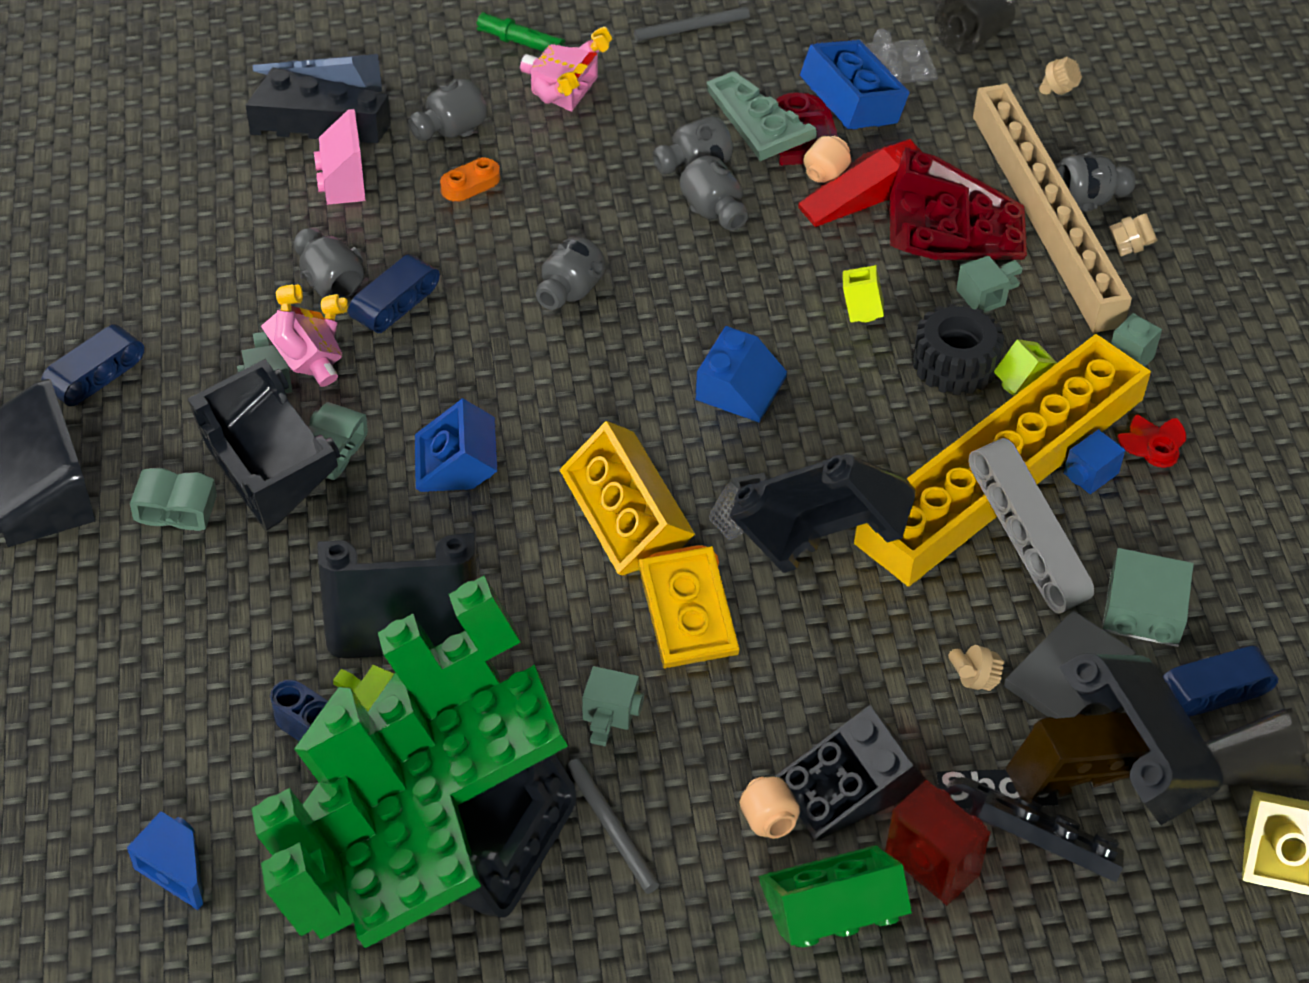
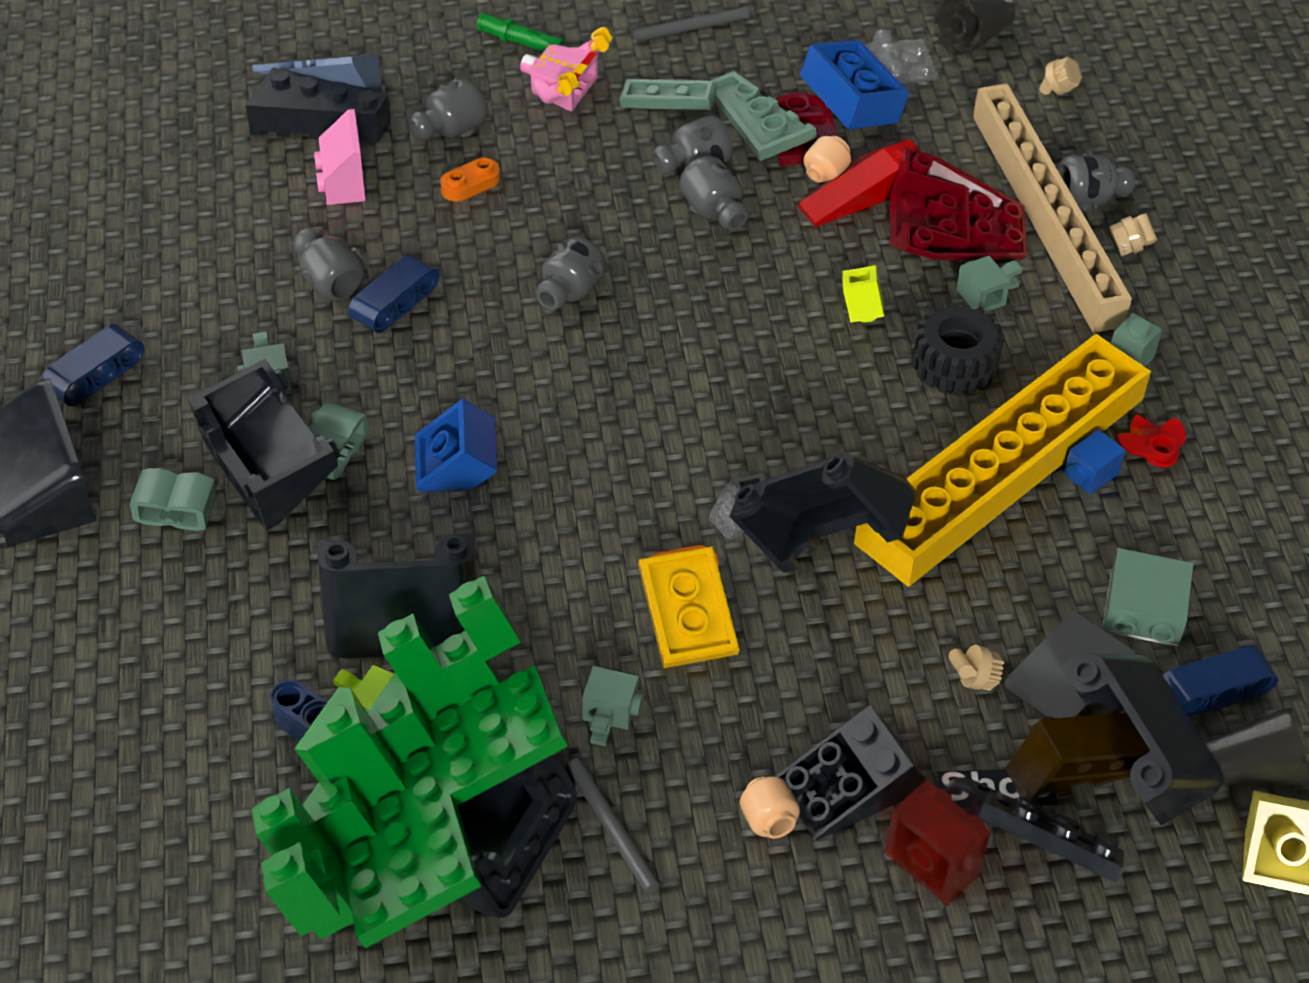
(169, 857): blue slope -> none
(305, 336): bright pink torso -> none
(625, 498): yellow slope -> none
(668, 94): none -> sand green tile
(739, 375): blue slope -> none
(836, 895): green slope -> none
(1023, 365): lime brick -> none
(1031, 525): light grey beam -> none

